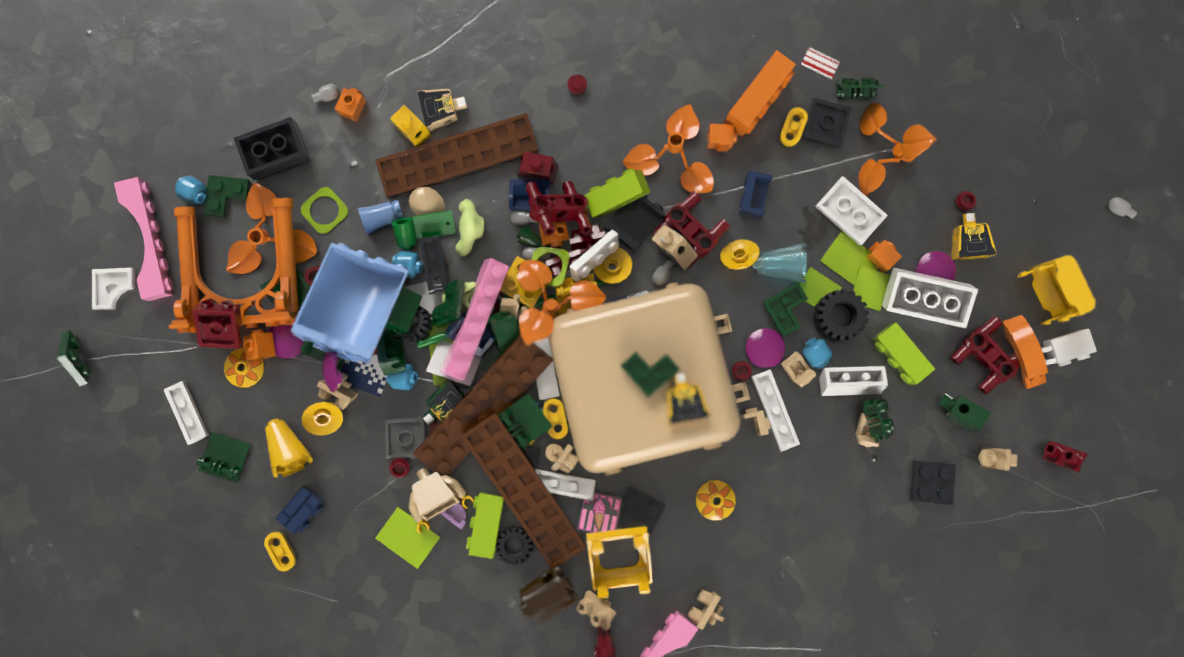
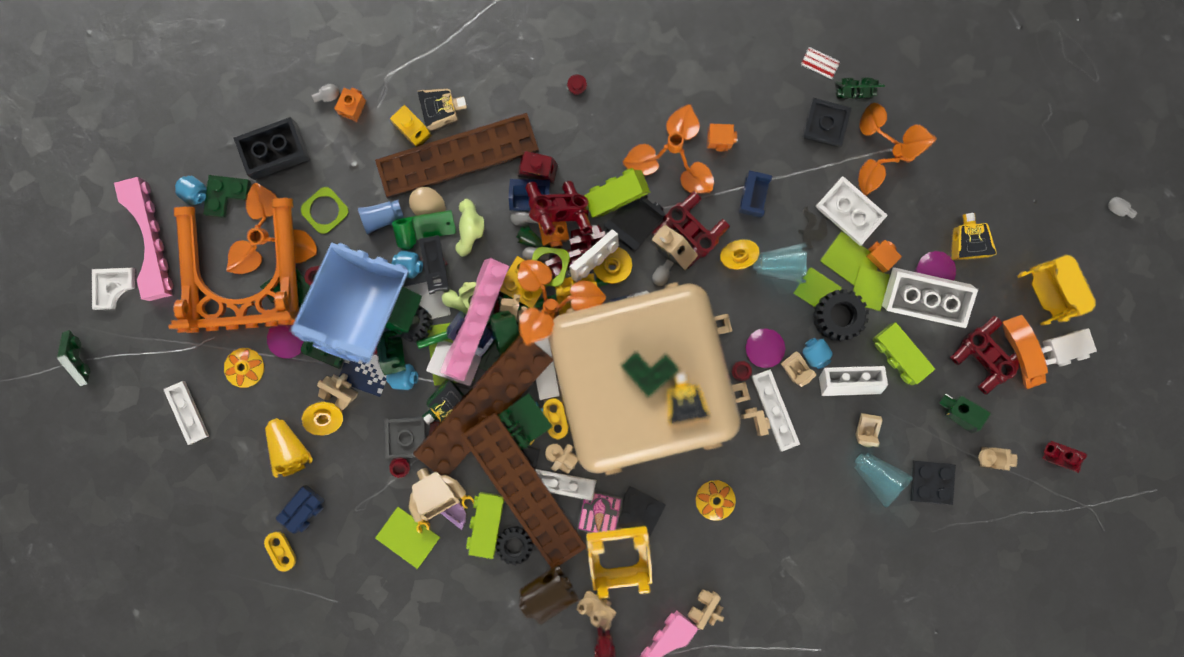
(218, 324): dark red plate -> none
(223, 457): dark green hinge -> none
(259, 345): orange brick -> none
(329, 371): magenta dish -> none
(450, 309): dark green plate -> none
(761, 94): orange piece -> none
(780, 308): dark green plate -> none
(793, 128): yellow plate -> none
(882, 477): none -> clear light blue cone
(886, 425): dark green hinge -> none
(966, 201): dark red plate -> none

